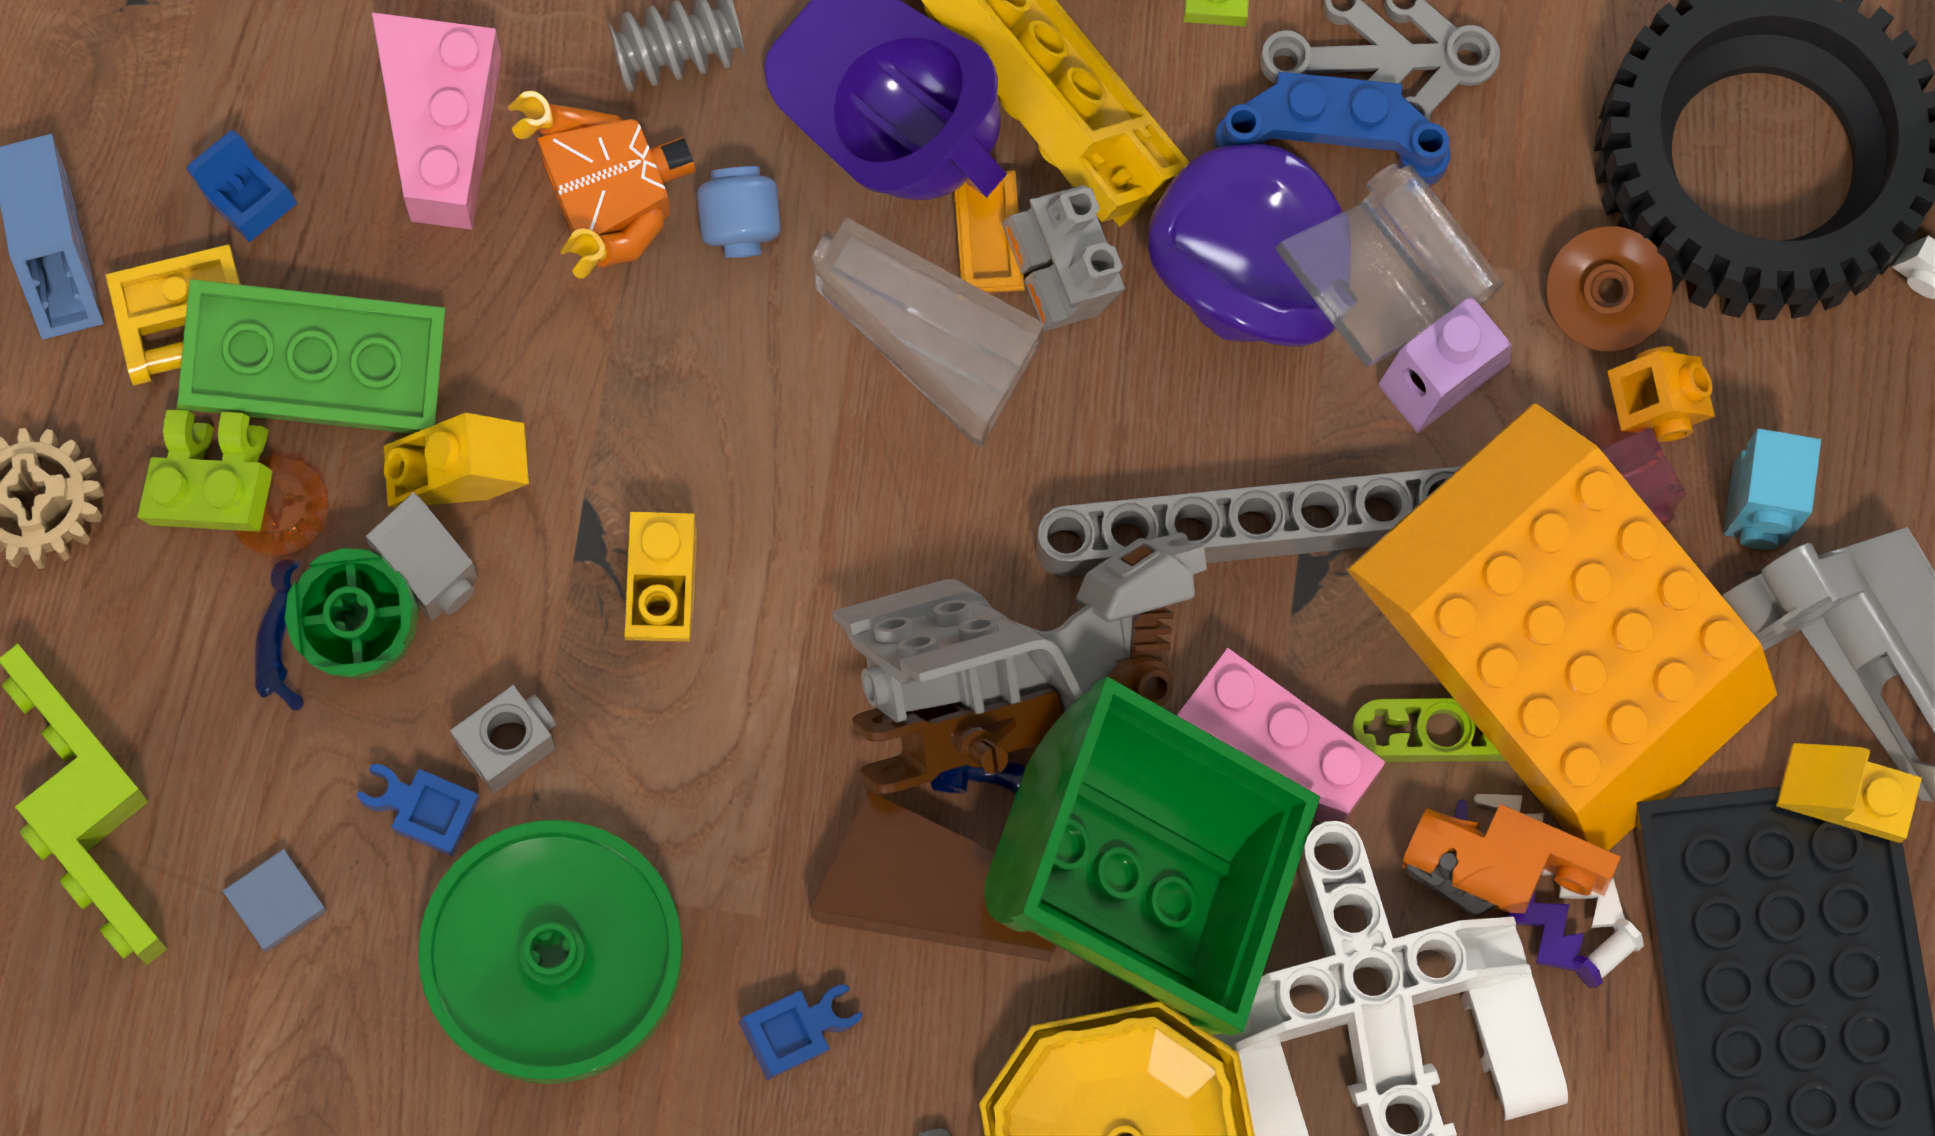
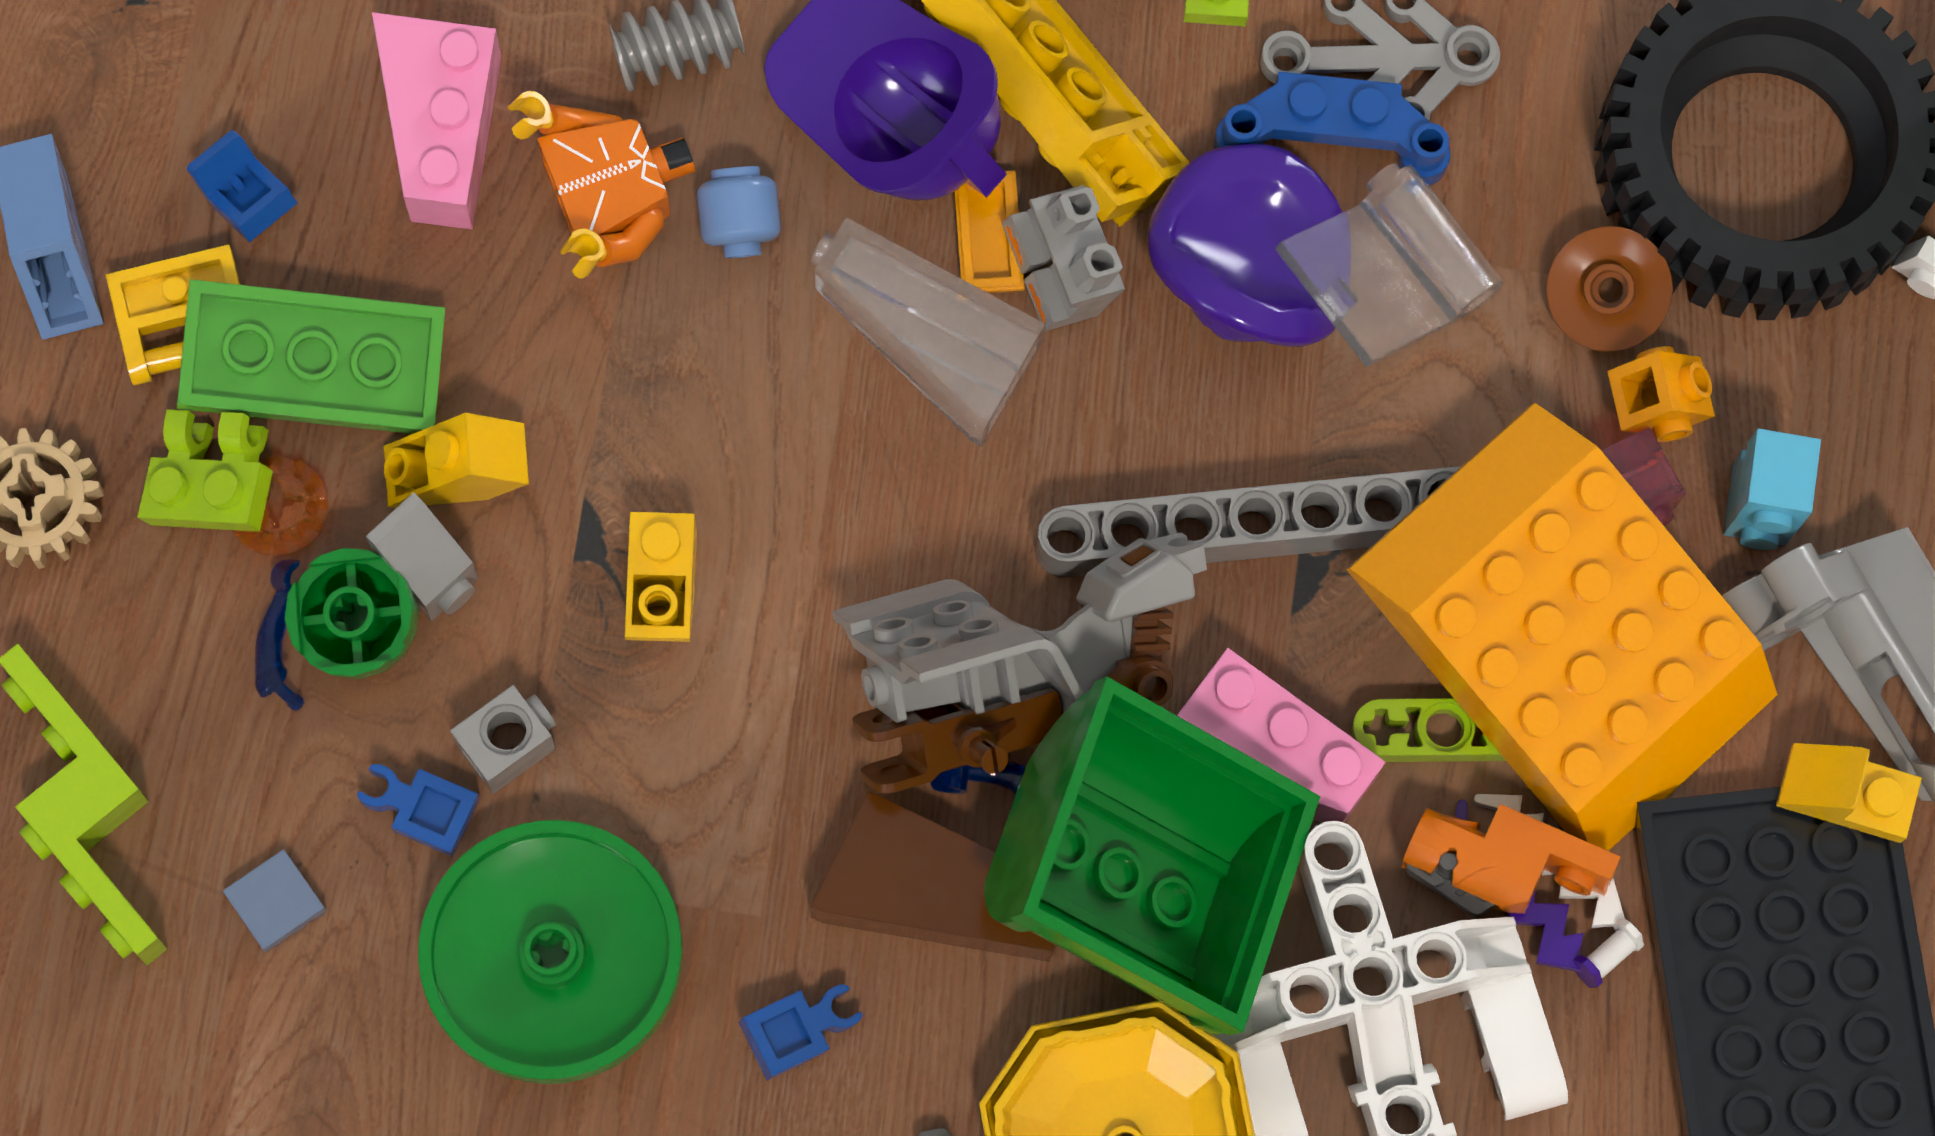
(1451, 360): lavender torso -> none

